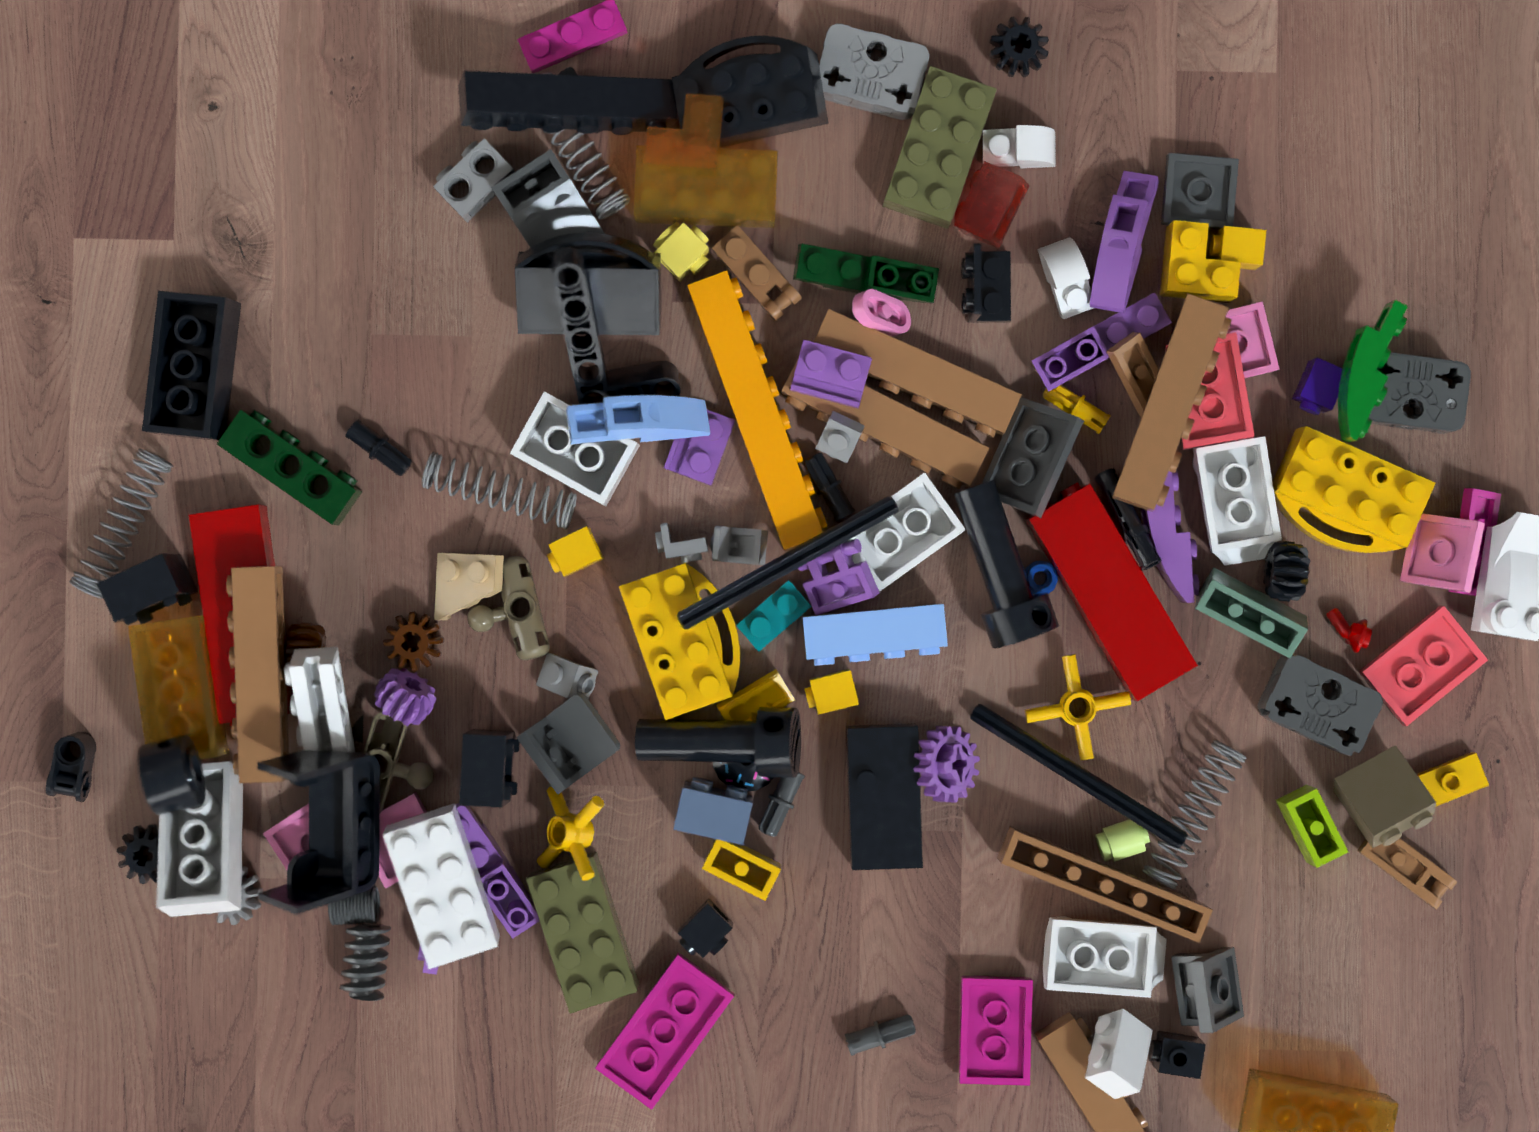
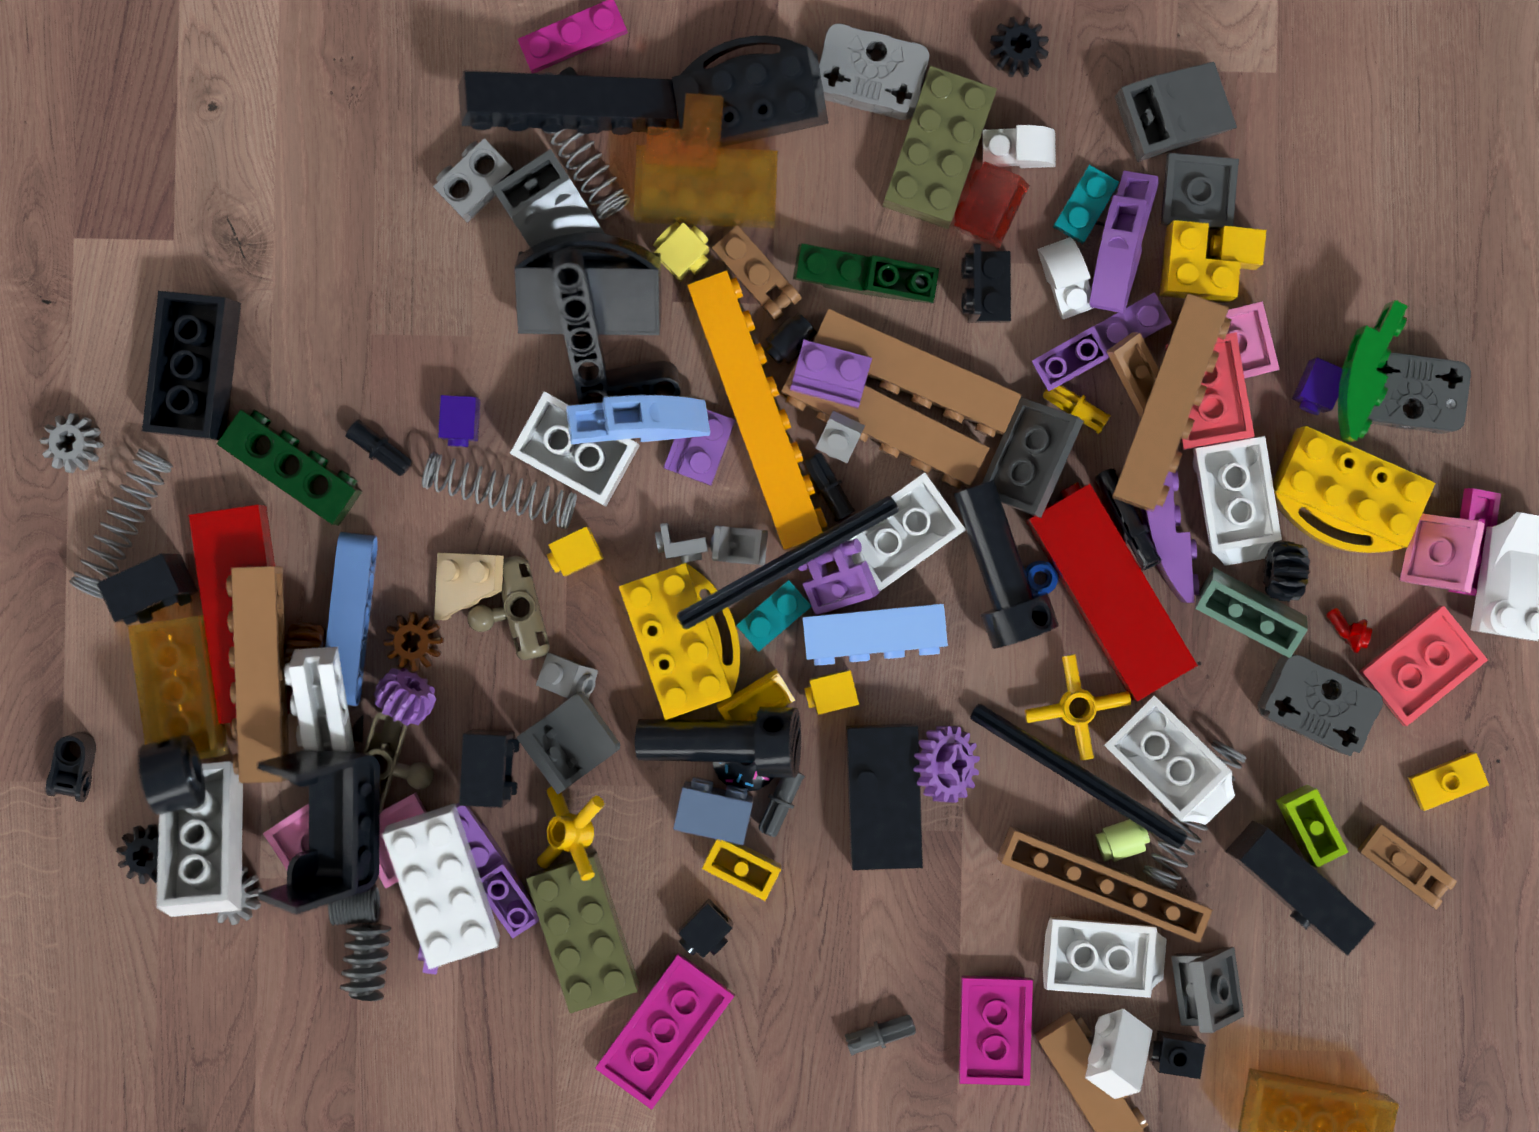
(60, 438): none -> light grey gear
(352, 607): none -> medium blue beam
(459, 420): none -> dark purple brick
(788, 338): none -> black brick
(881, 312): bright pink plate -> none
(1086, 204): none -> teal plate
(1173, 763): none -> white slope
(1174, 110): none -> dark grey slope
(1300, 887): none -> black brick
(1385, 797): dark tan brick -> none

